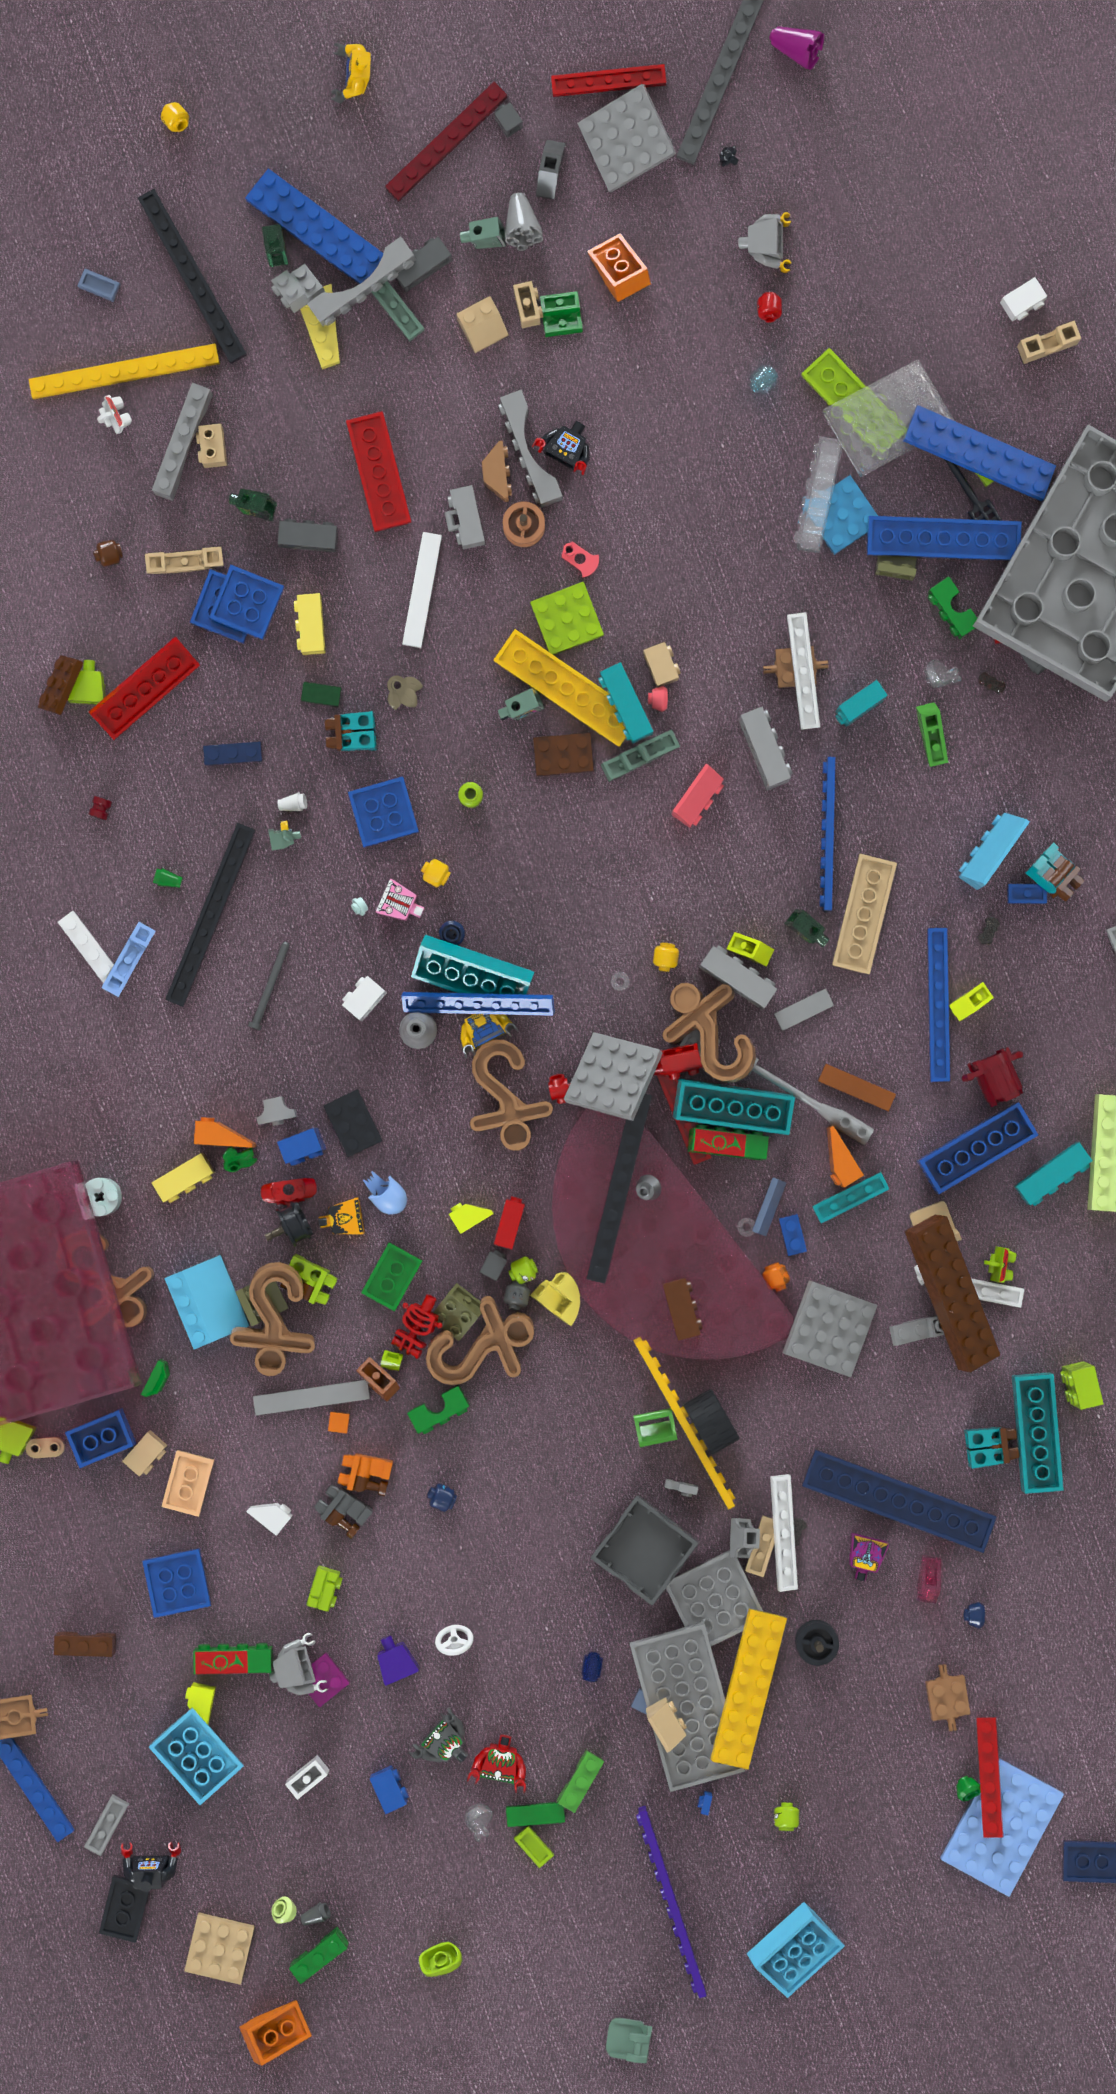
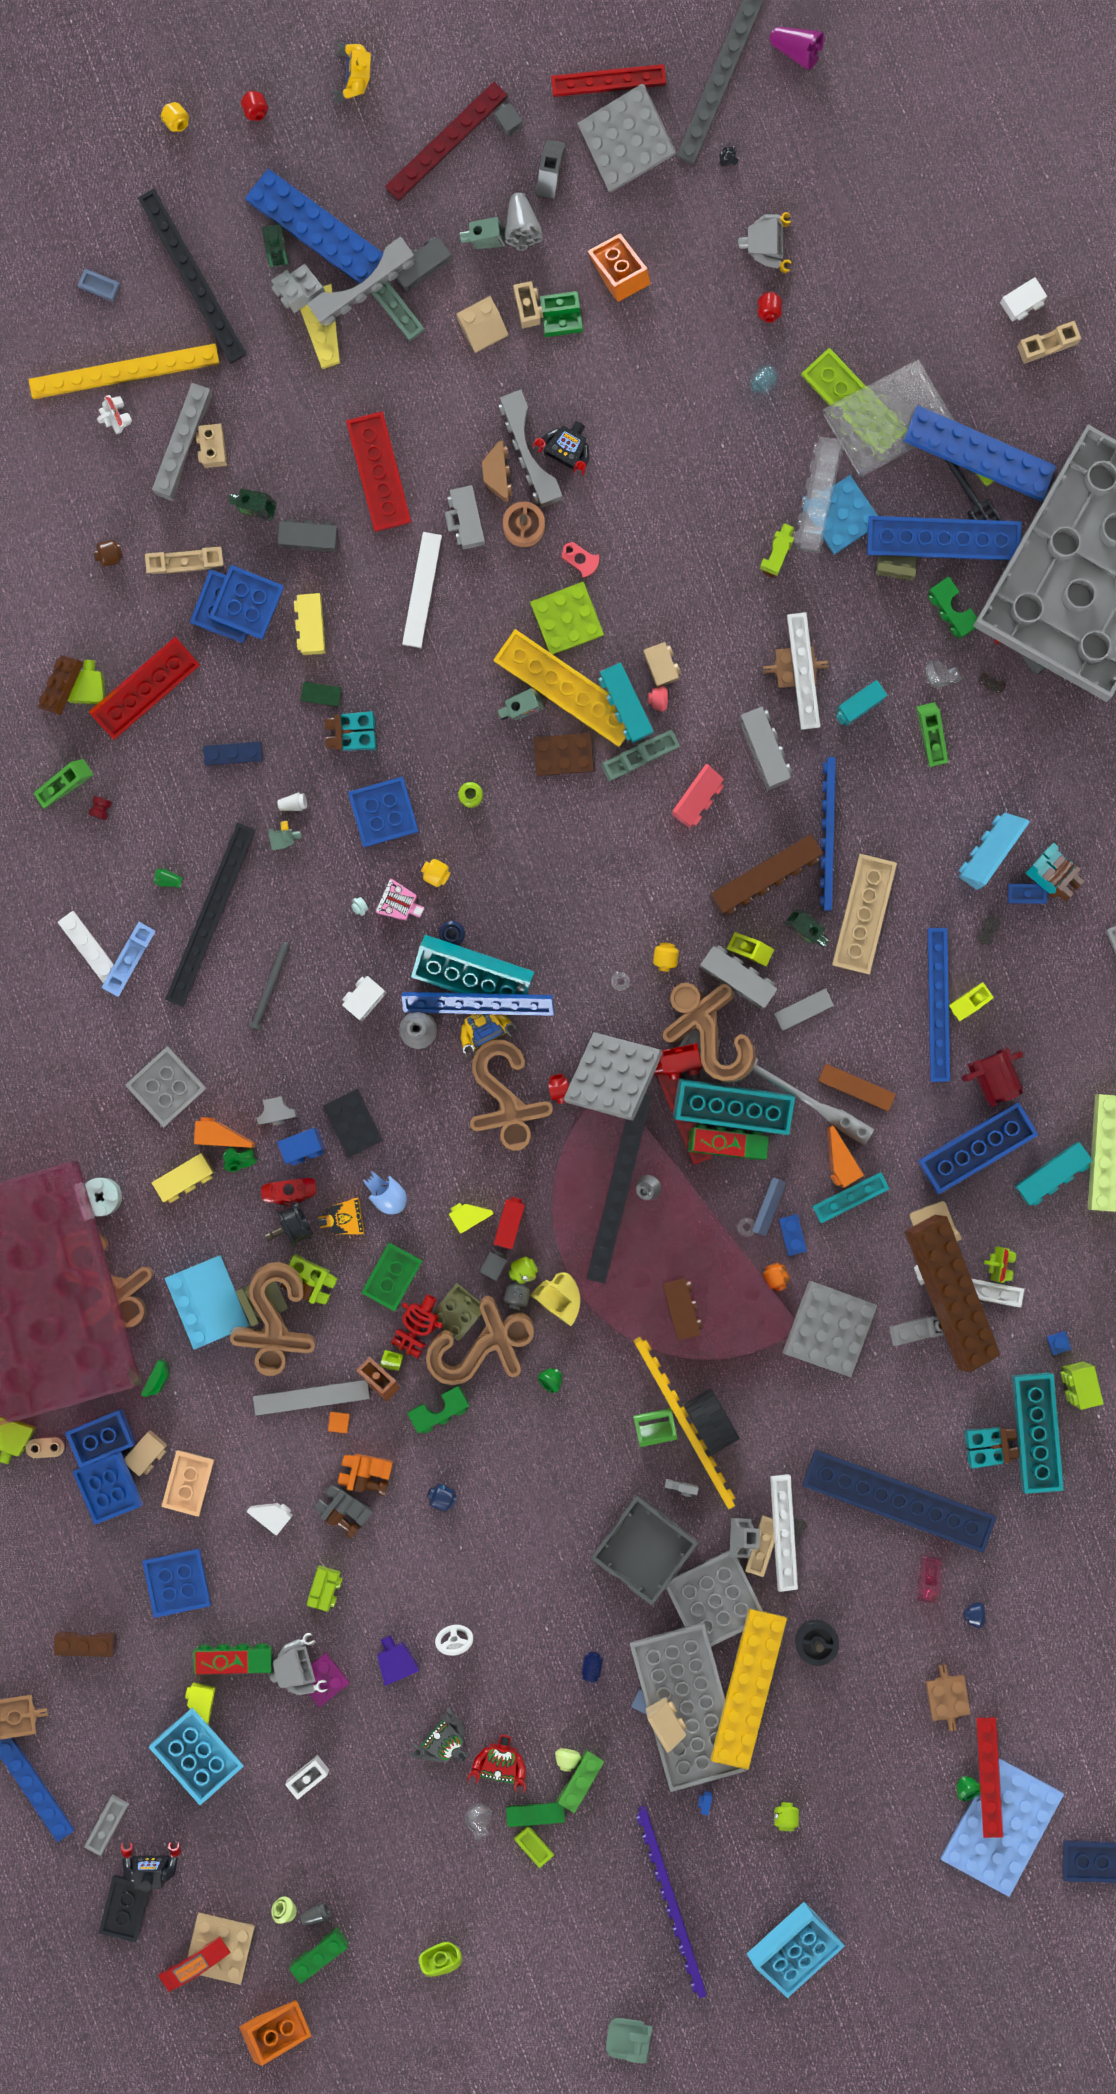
(63, 782): none -> bright green slope
(107, 1488): none -> blue plate
(166, 1086): none -> light grey plate
(195, 1964): none -> red slope
(254, 106): none -> red head
(389, 1789): blue brick -> none
(405, 693): dark tan plate -> none
(550, 1380): none -> green cone
(567, 1759): none -> yellowish green cone
(766, 874): none -> reddish brown brick
(781, 544): none -> lime hips
(866, 1554): torso -> none
(1058, 1342): none -> blue plate

